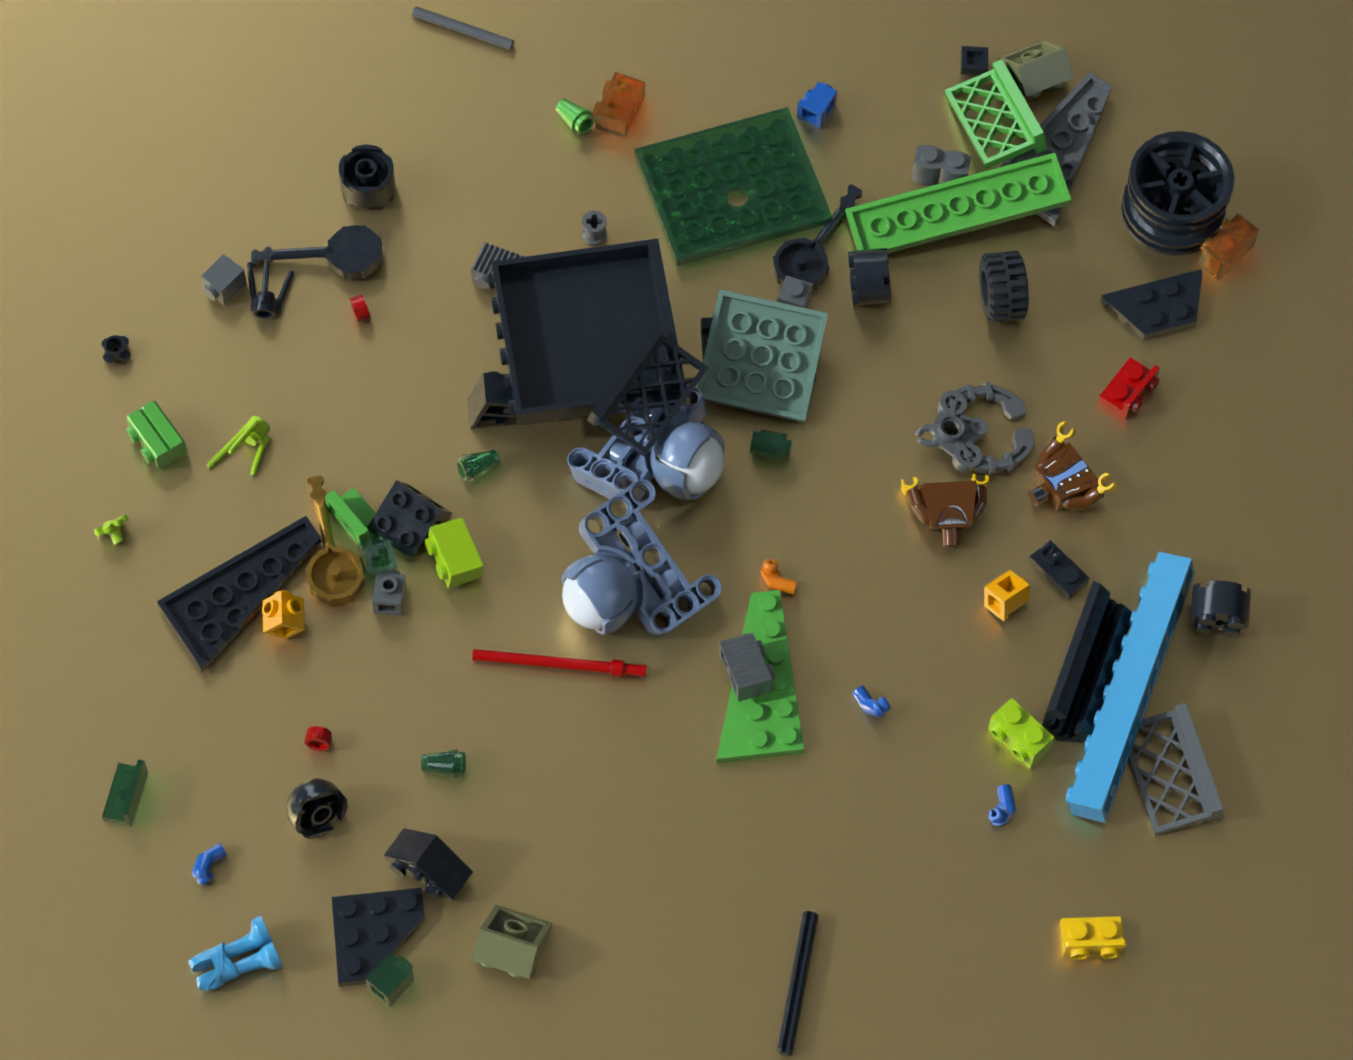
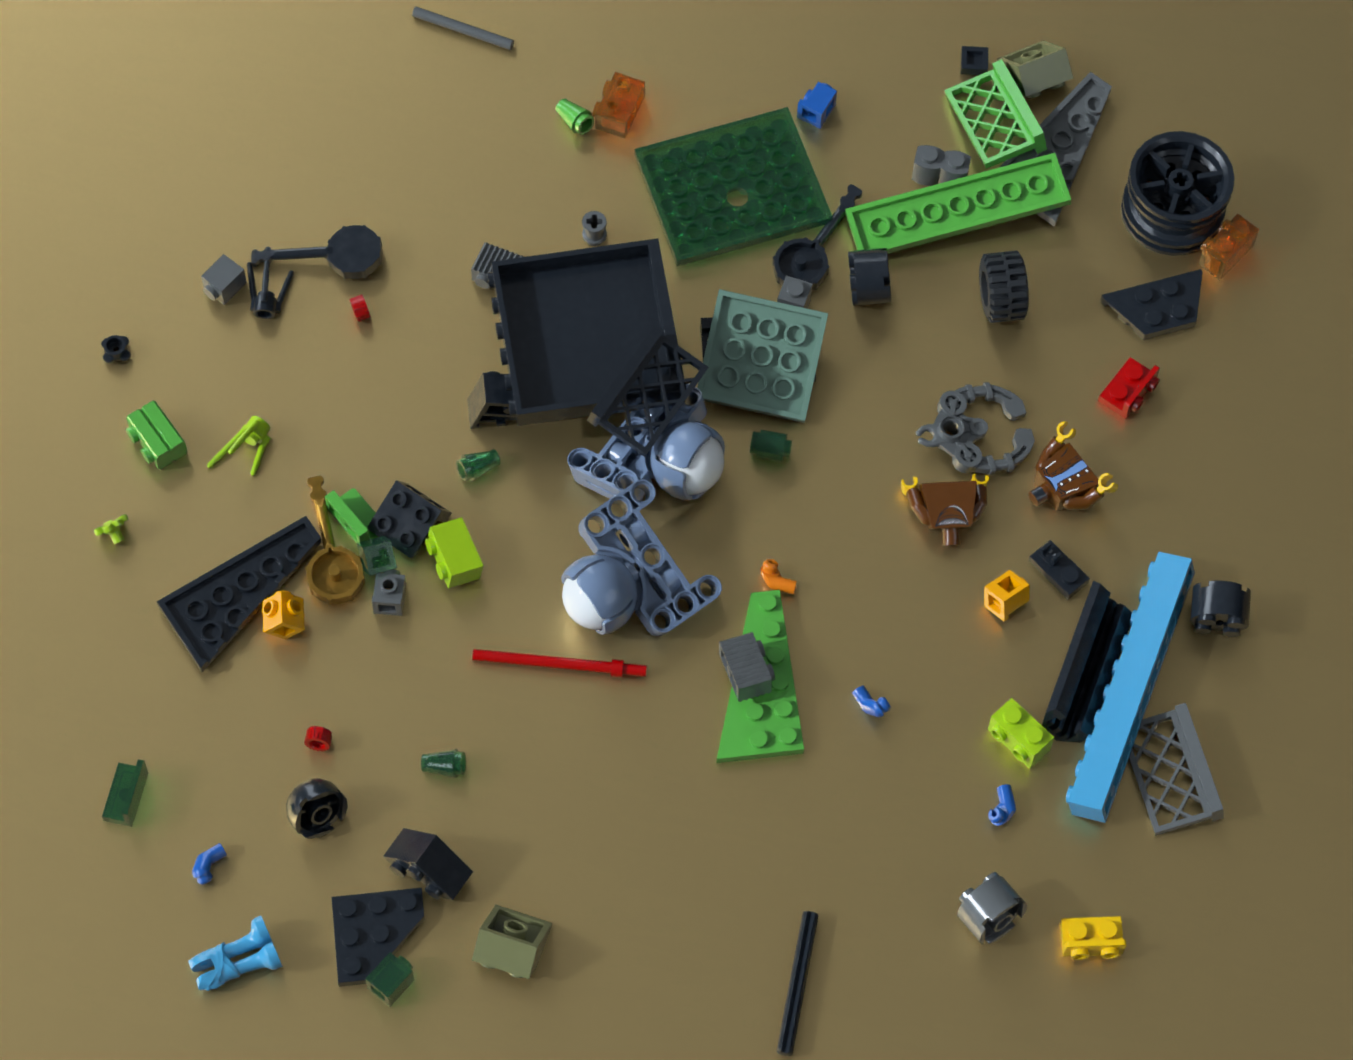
(367, 177): black brick -> none
(990, 908): none -> dark grey brick

